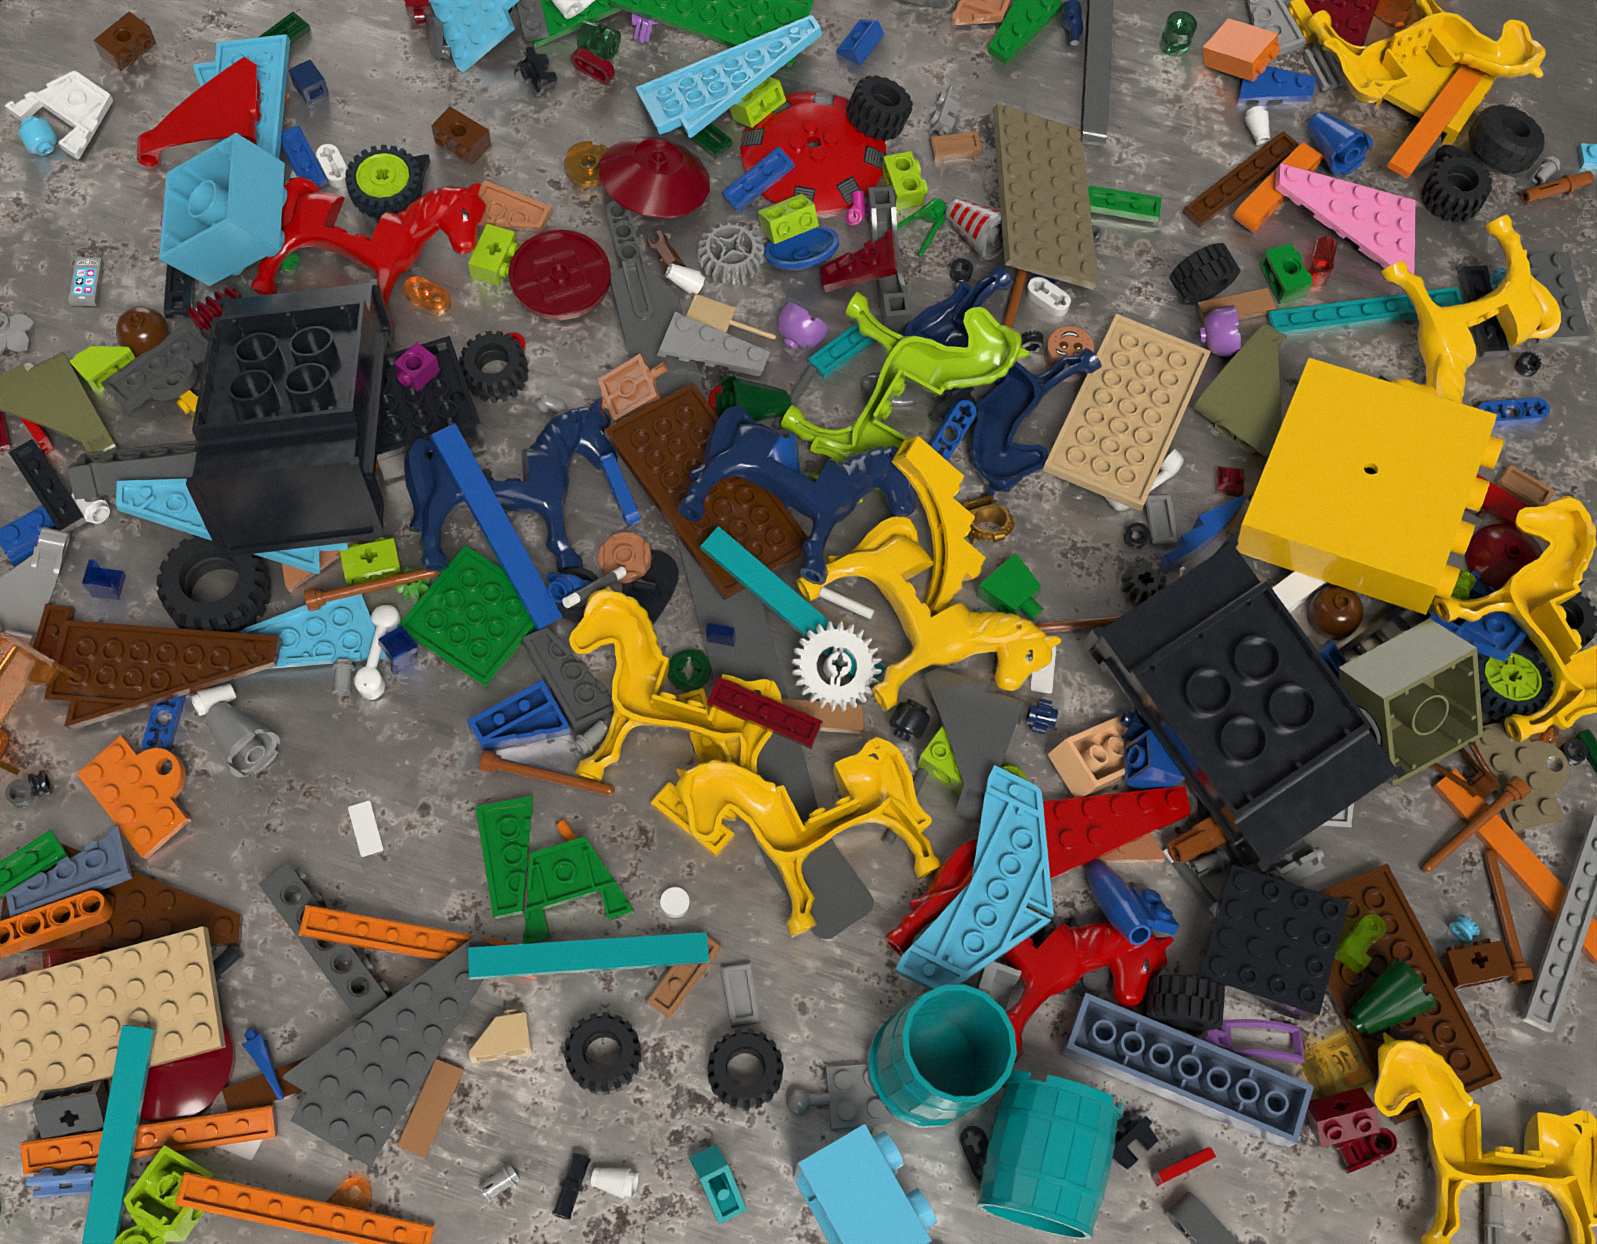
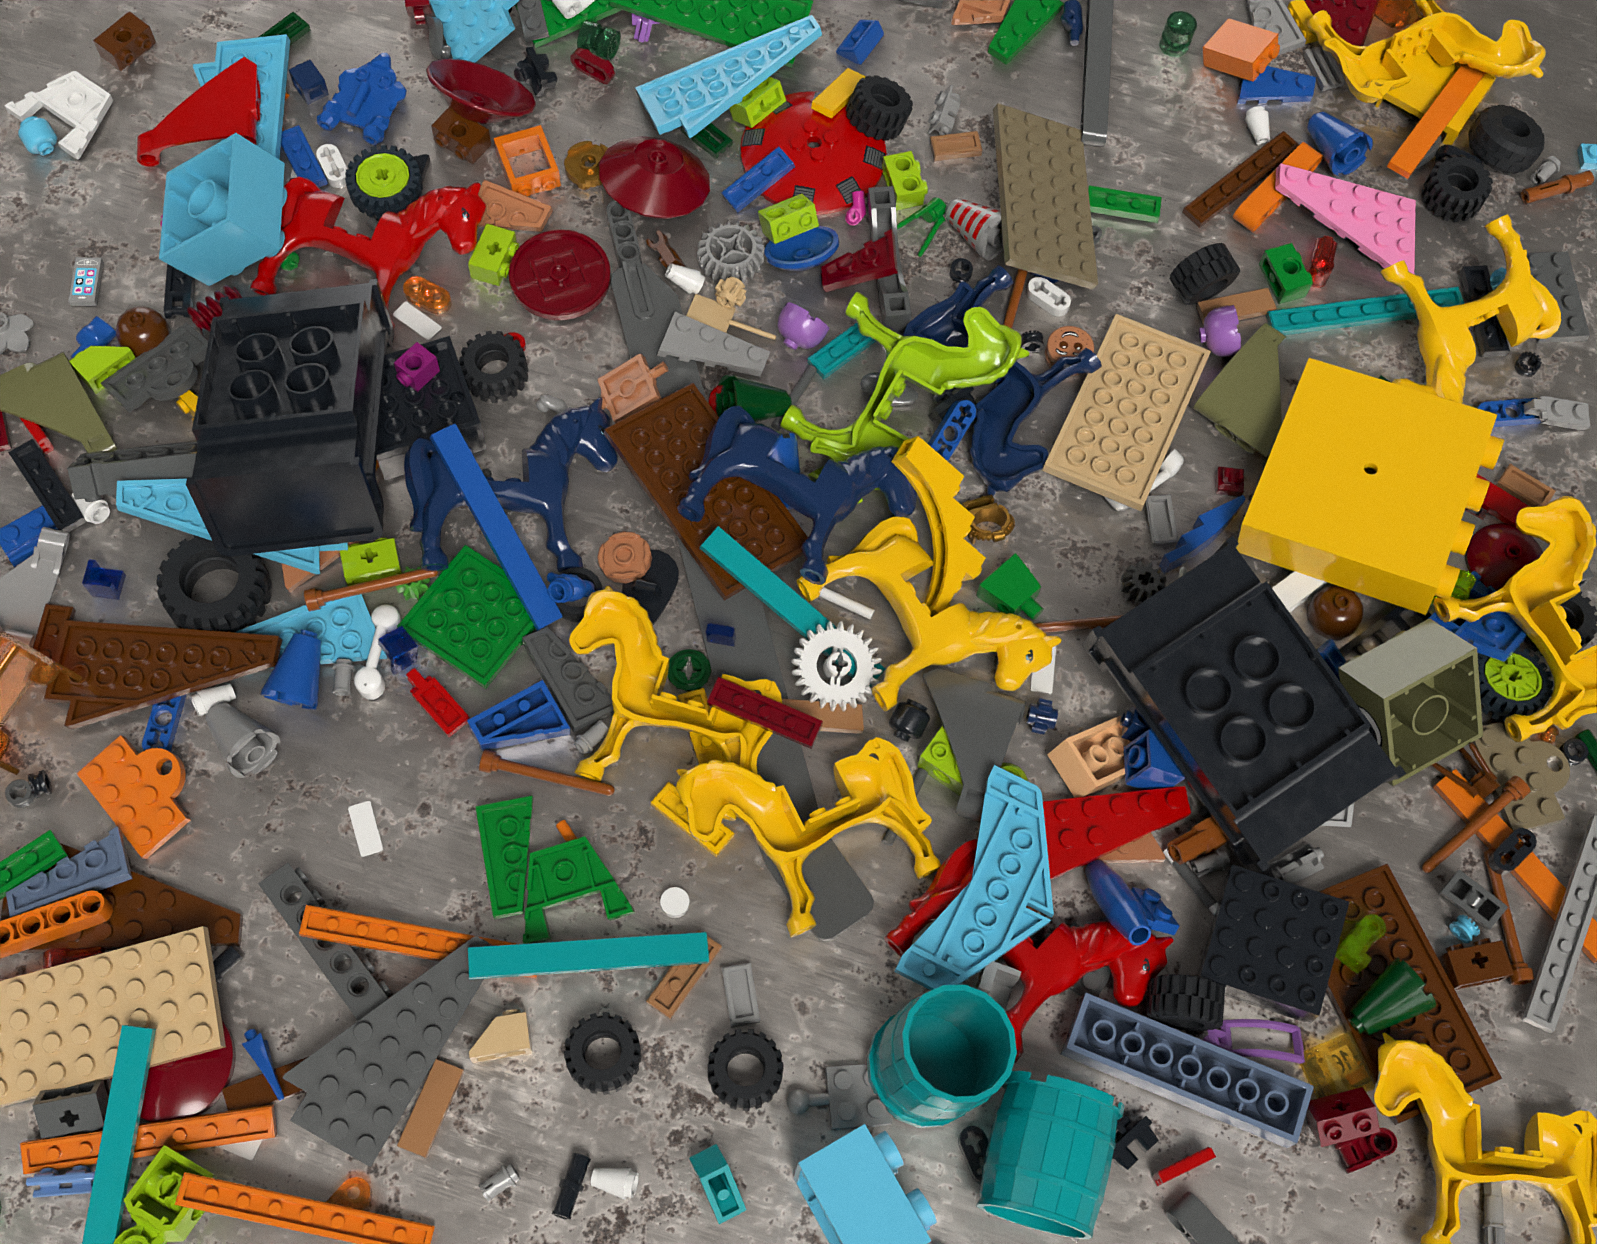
(94, 334): none -> blue piece
(296, 673): none -> blue cone
(365, 99): none -> blue shield
(417, 320): none -> white sticker
(437, 703): none -> red hinge
(479, 91): none -> dark red dish
(522, 143): none -> orange window
(597, 585): dark grey bar -> none
(619, 489): blue beam -> none
(730, 292): none -> tan gear
(837, 93): none -> yellow tile
(1136, 543): black bush -> none
(1473, 900): none -> dark grey brick
(1507, 846): none -> black beam
(1559, 412): none -> light grey hinge

